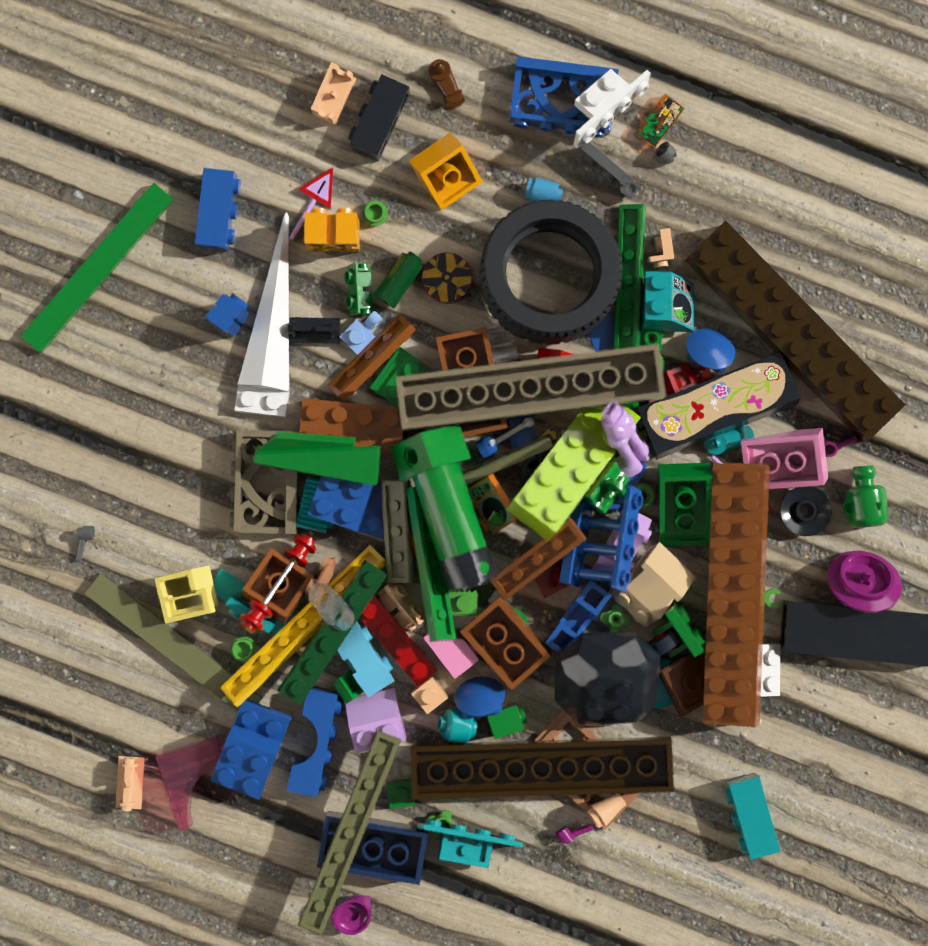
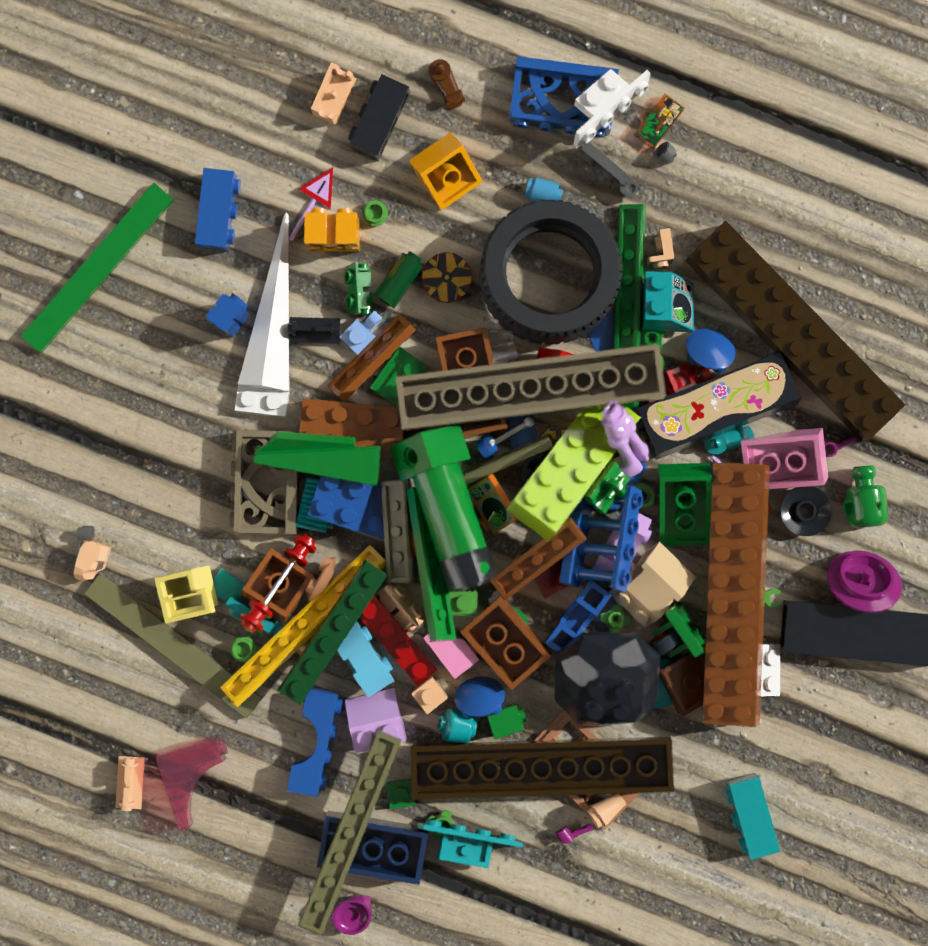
(90, 560): none -> light nougat rock
(251, 748): blue bracket -> none
(331, 606): clear beam -> none
(347, 687): green plate -> none

